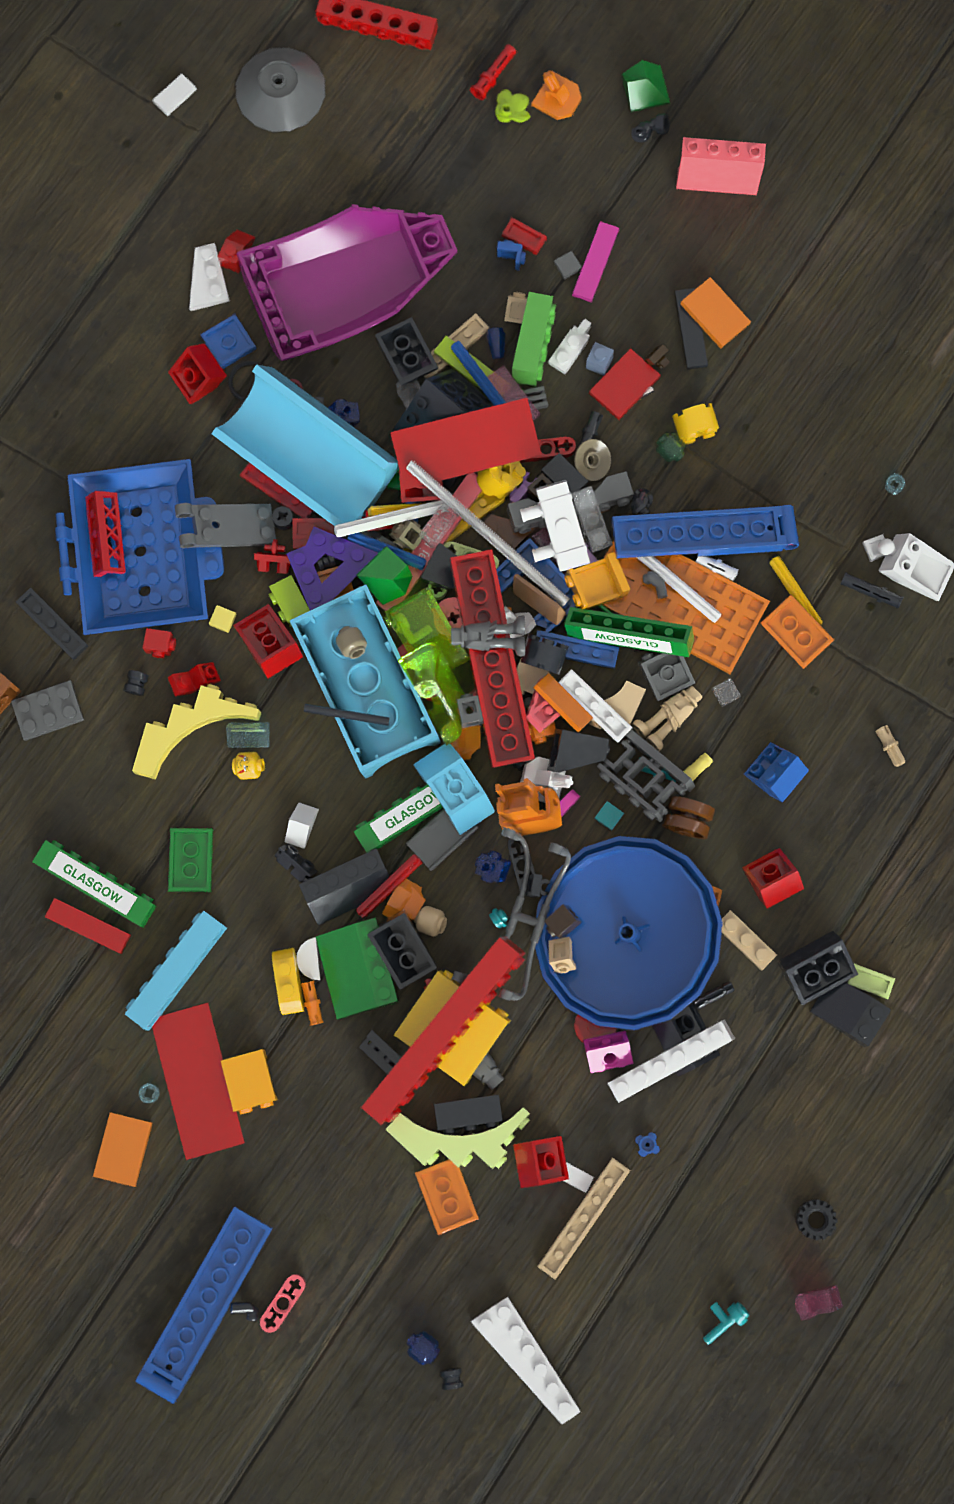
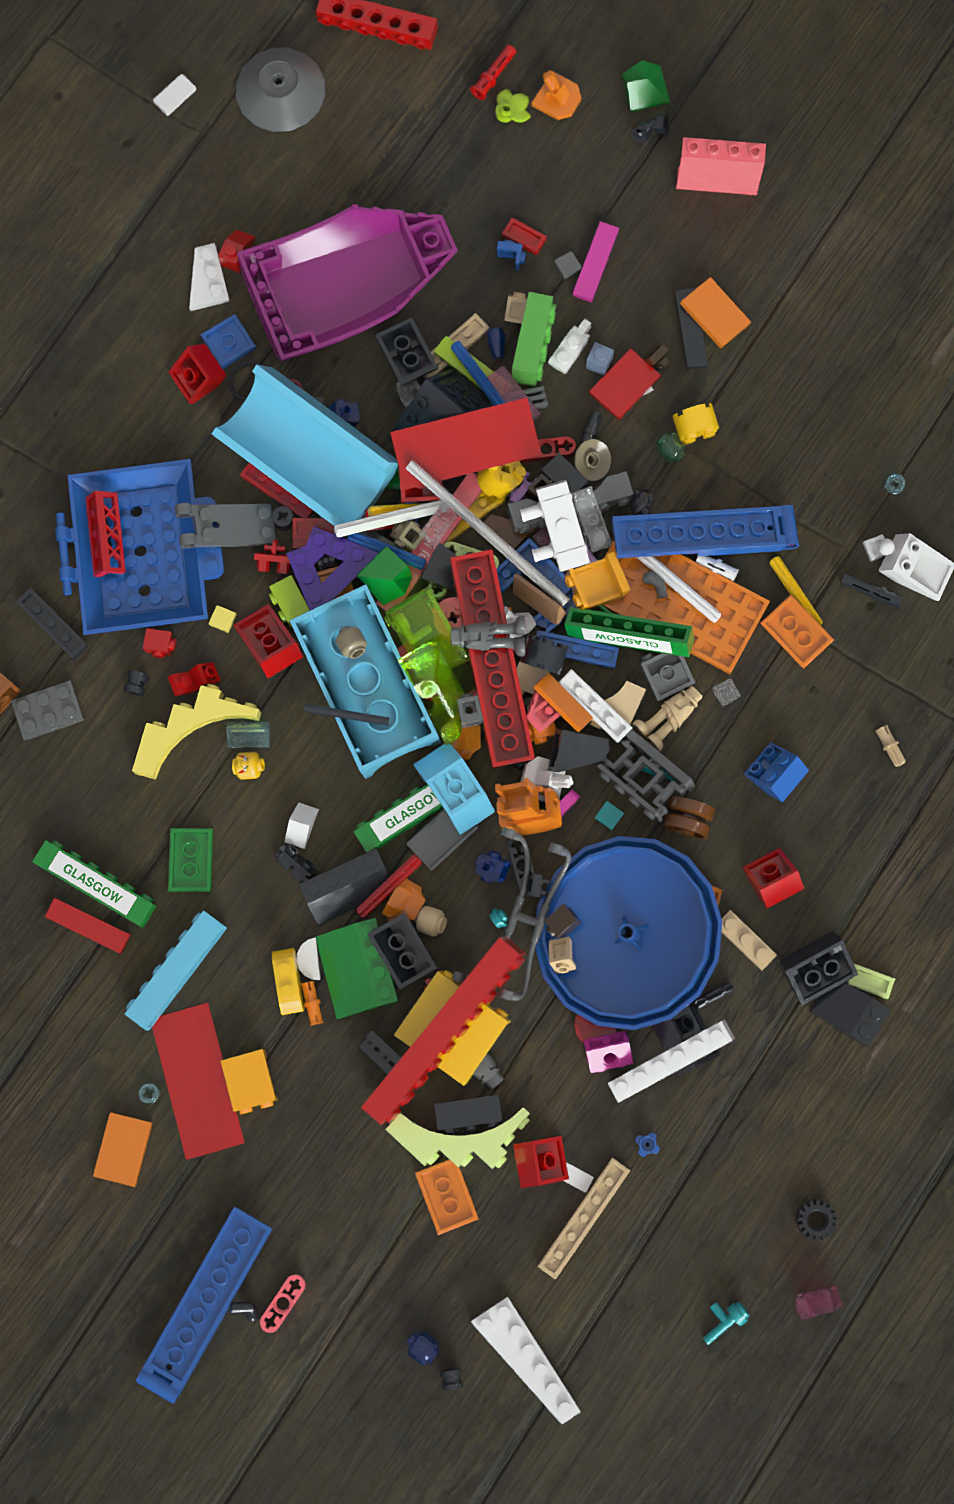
(698, 766): light yellow piece -> none

